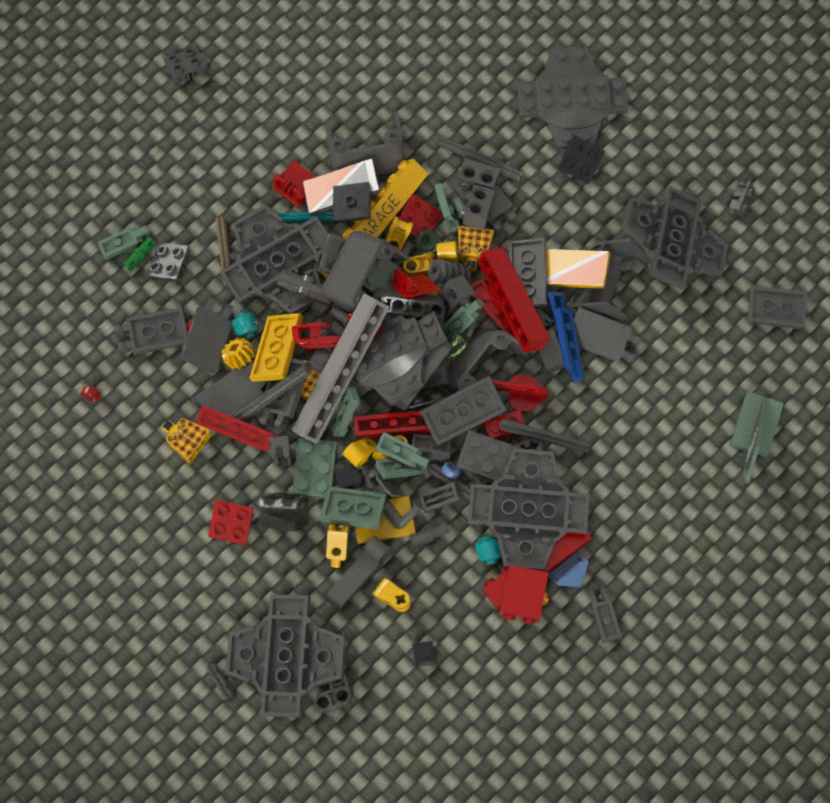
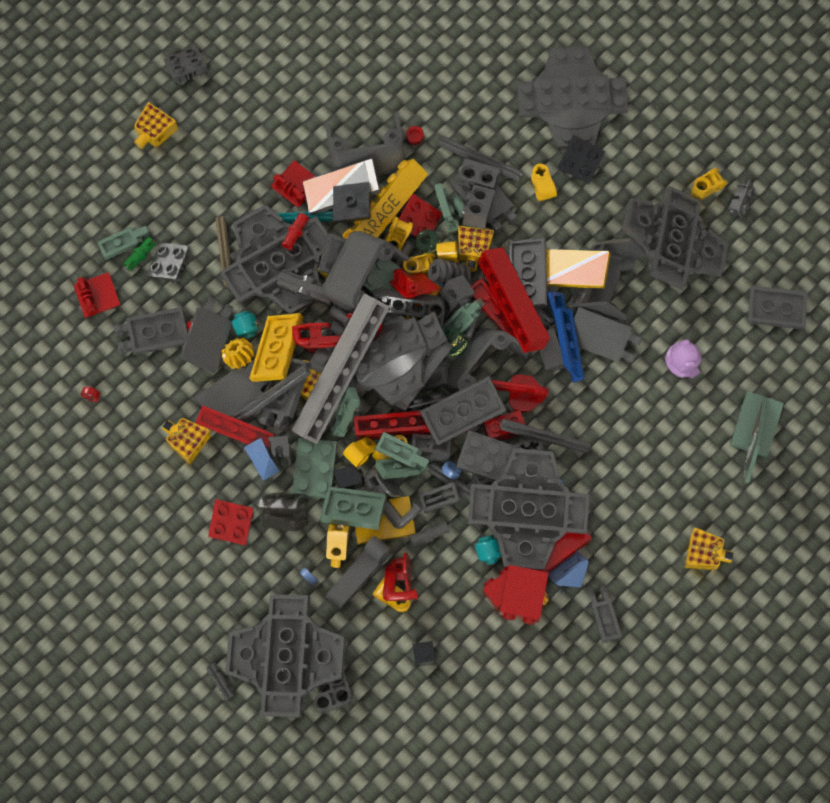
(96, 294): none -> red hinge
(153, 127): none -> yellow torso
(262, 459): none -> medium blue slope
(295, 231): none -> red pin
(308, 576): none -> medium blue tile
(393, 574): none -> red piece
(414, 135): none -> red tile
(543, 185): none -> yellow piece
(683, 359): none -> lavender helmet
(706, 551): none -> torso
(710, 182): none -> yellow piece

